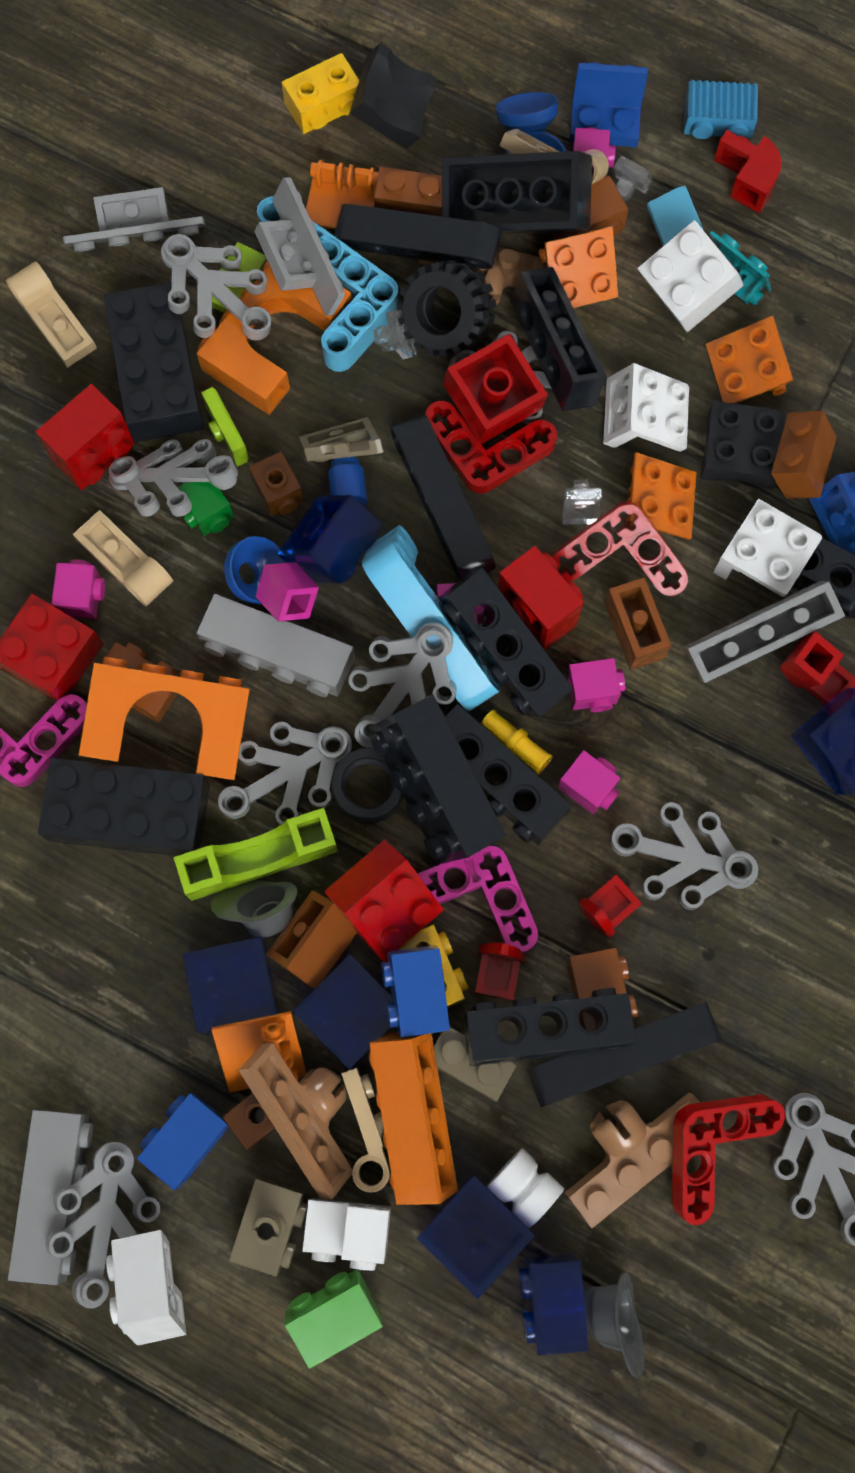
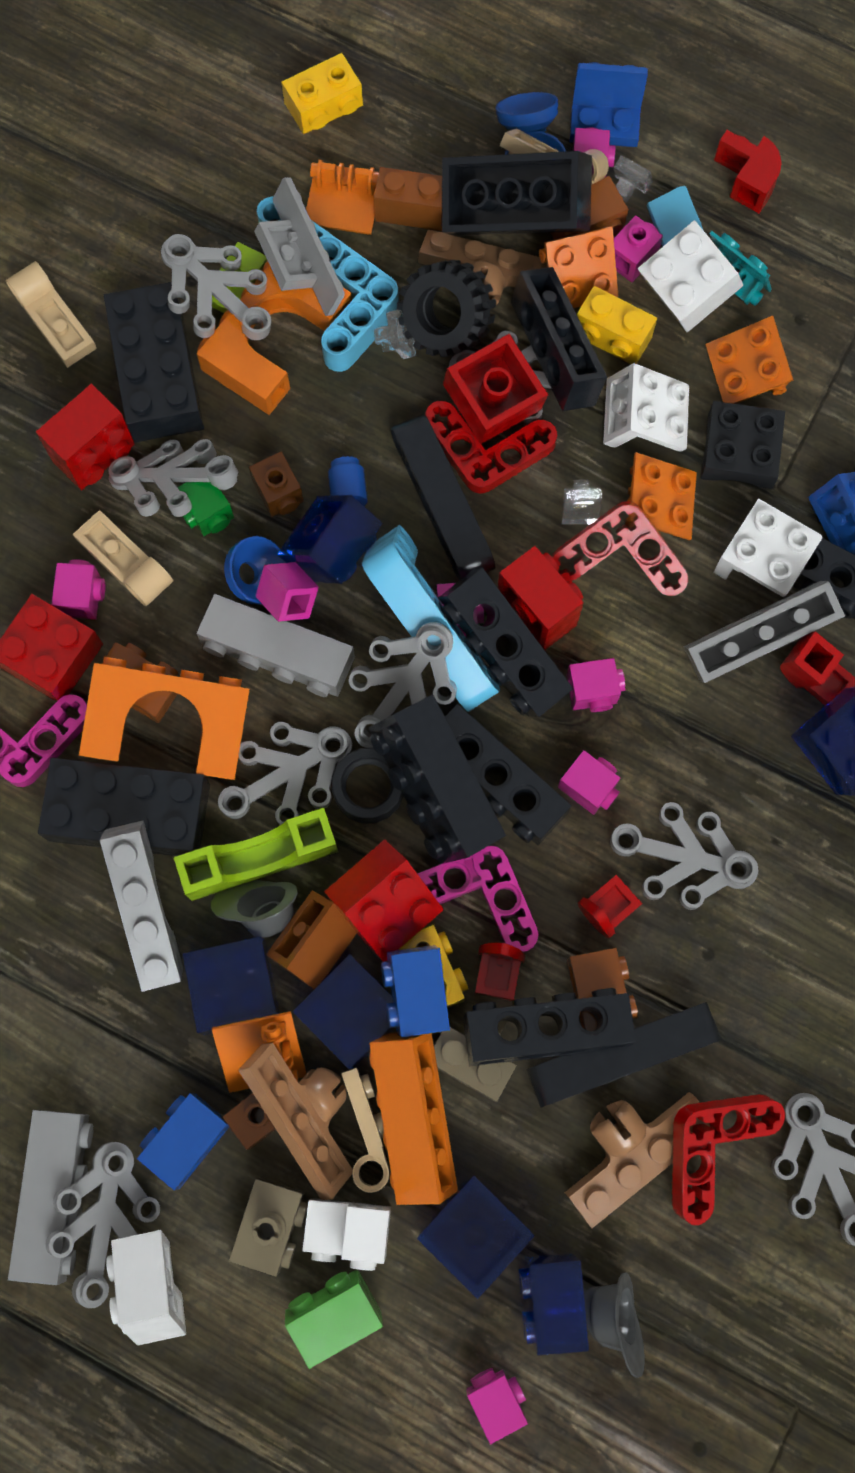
(131, 216): light grey bracket -> none
(140, 906): none -> light grey arch
(223, 427): lime plate -> none
(342, 441): dark tan wing -> none
(392, 96): black brick -> none
(418, 235): black beam -> none
(497, 1403): none -> dark pink brick
(517, 742): yellow pin -> none
(528, 1190): white wheel -> none
(616, 325): none -> yellow brick
(635, 246): none -> dark pink brick
(637, 623): dark orange brick -> none
(719, 107): dark azure brick -> none
(804, 454): dark orange brick -> none

